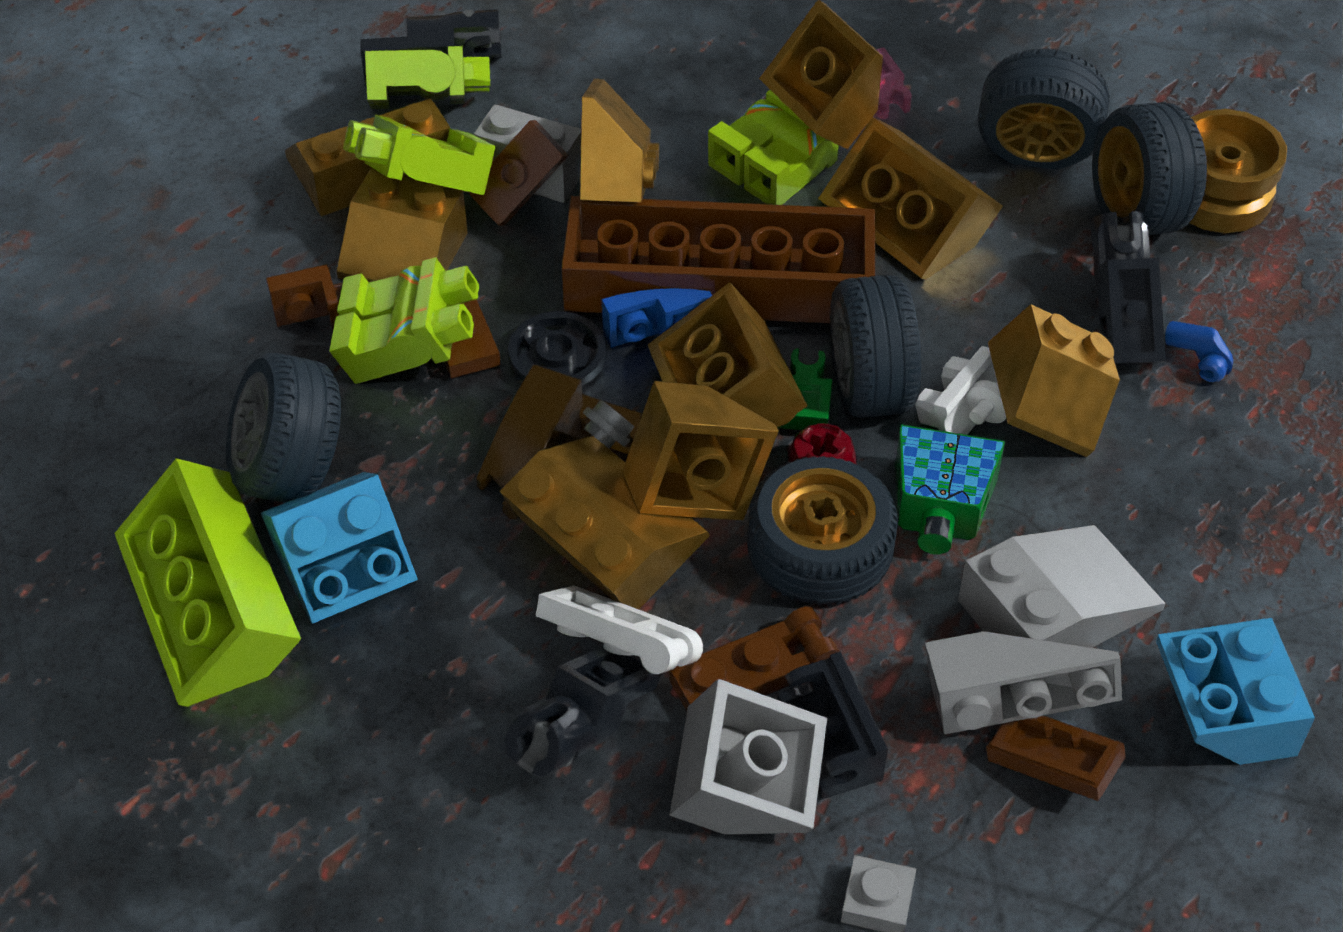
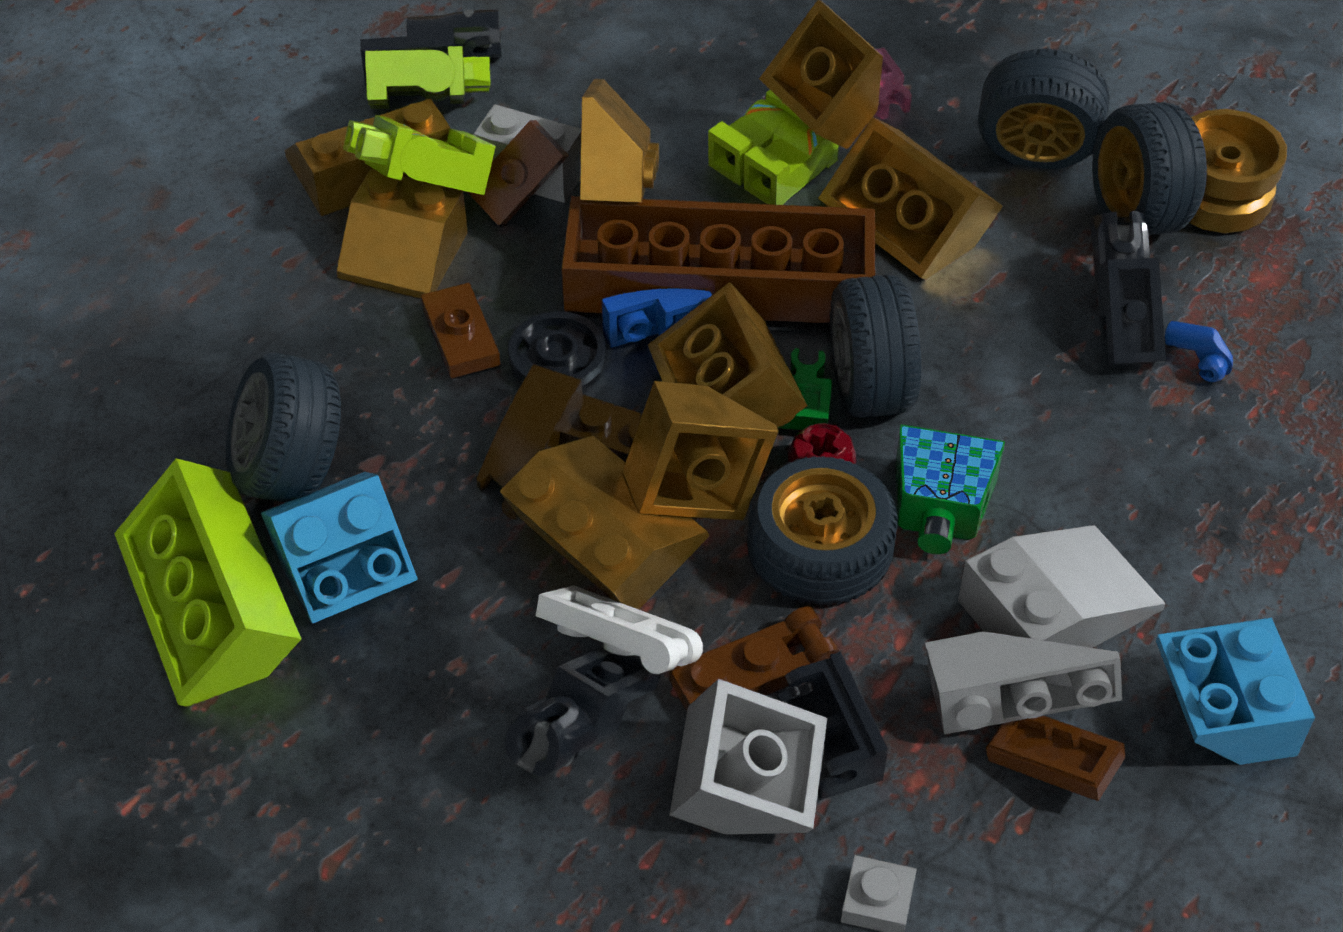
(304, 295): reddish brown bracket -> none
(402, 319): lime hips -> none
(607, 425): dark grey plate -> none
(968, 396): white hips -> none
(1054, 378): pearl gold slope -> none

